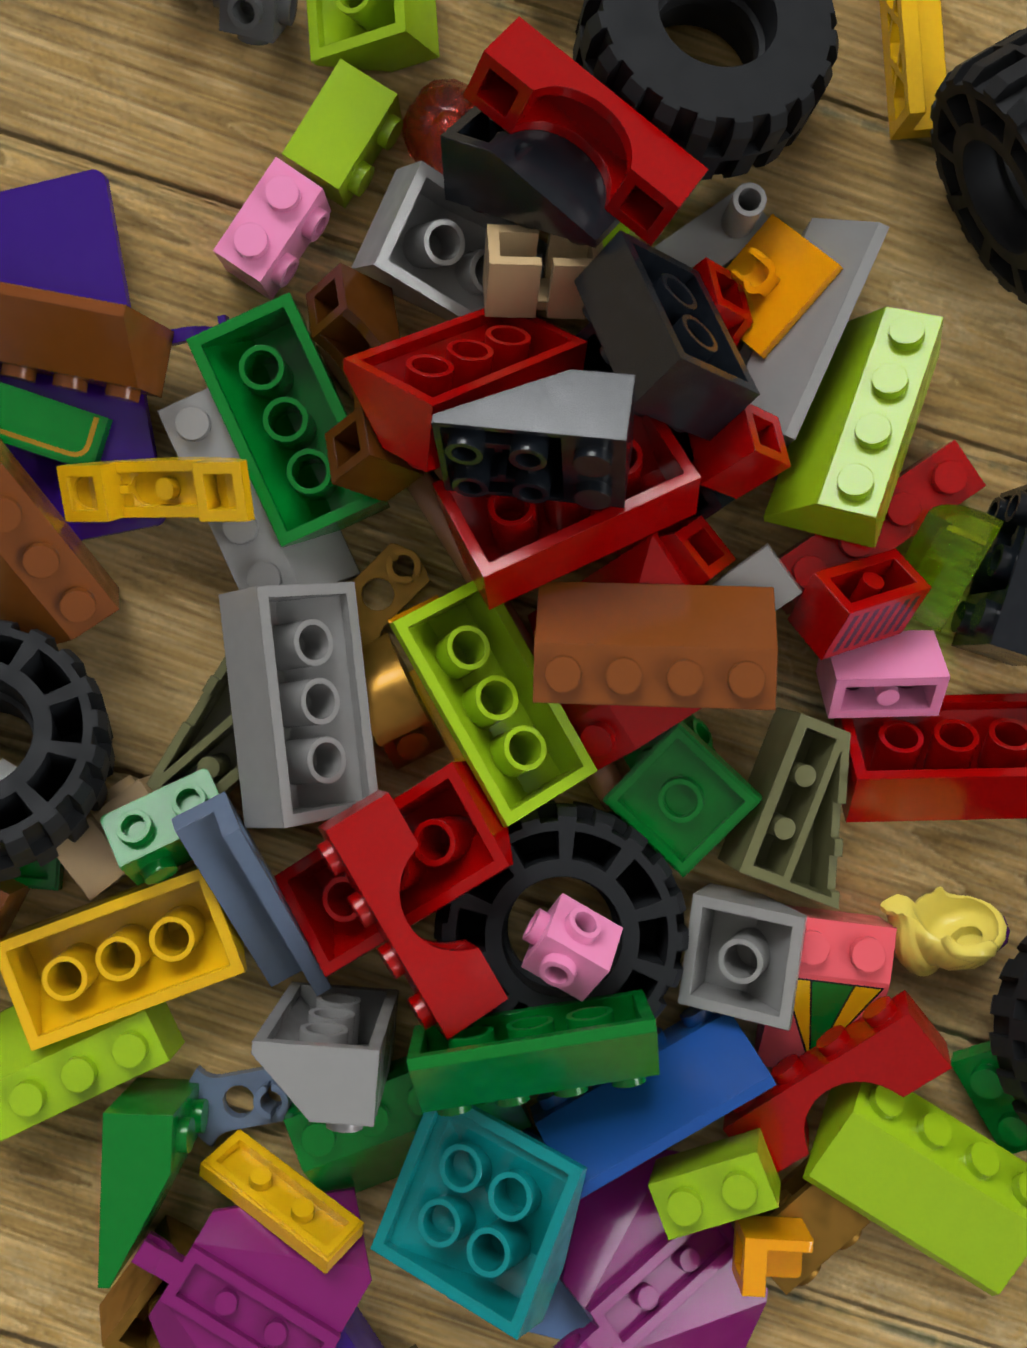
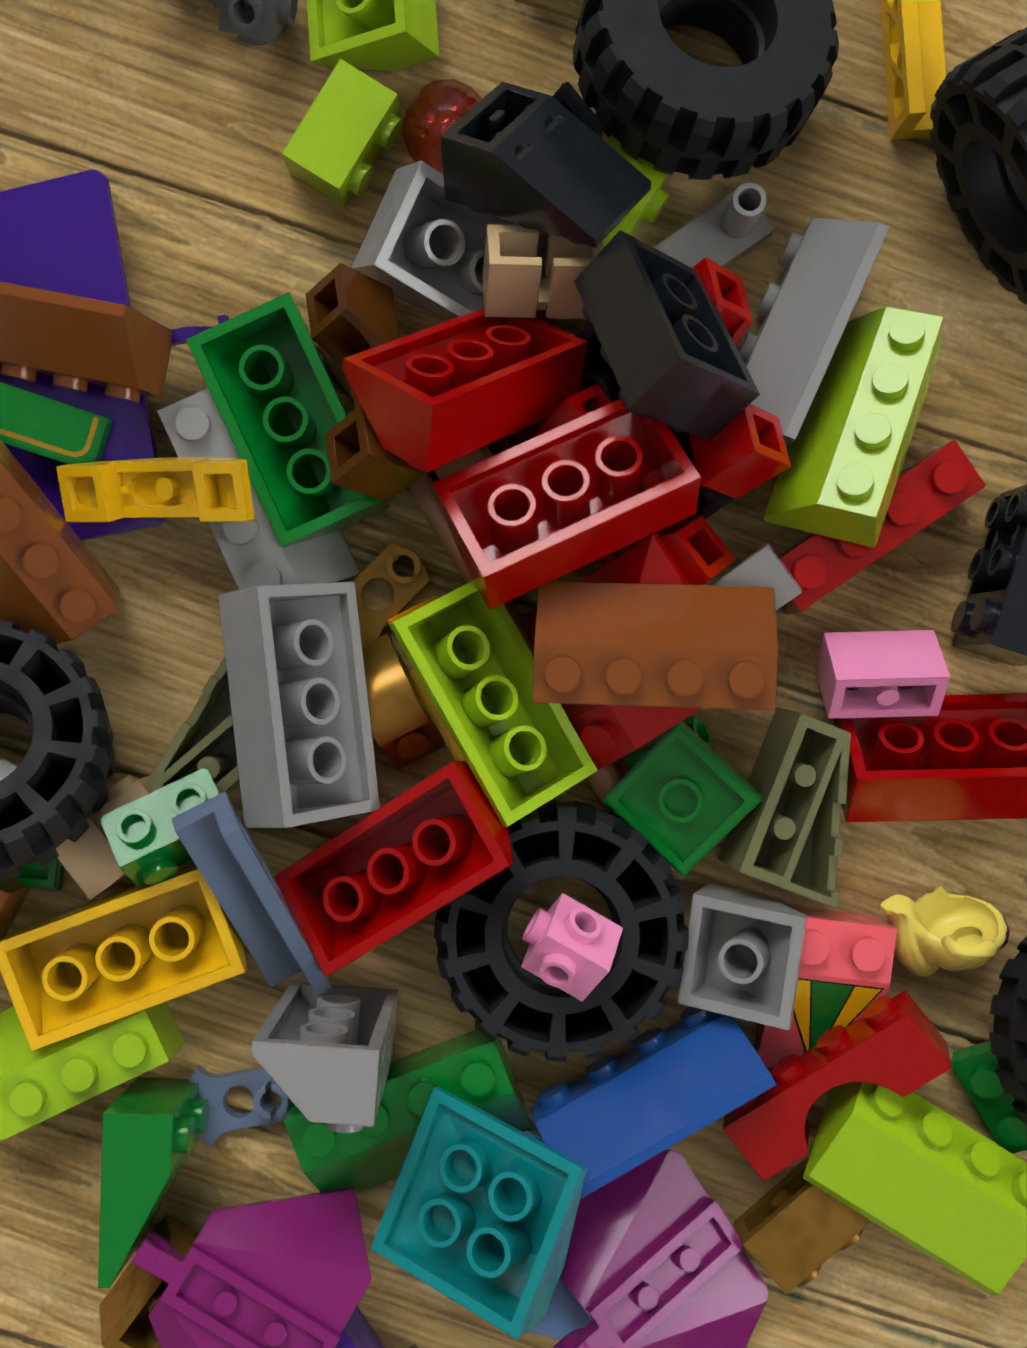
(274, 229): bright pink brick -> none
(282, 1200): yellow tile -> none
(448, 978): red arch -> none
(536, 1052): green slope -> none
(537, 86): red arch -> none
(543, 441): black slope -> none
(715, 1184): lime brick -> none
(768, 1249): light orange panel -> none
(780, 281): light orange piece -> none
(858, 603): red brick -> none
(948, 555): clear neon green brick -> none

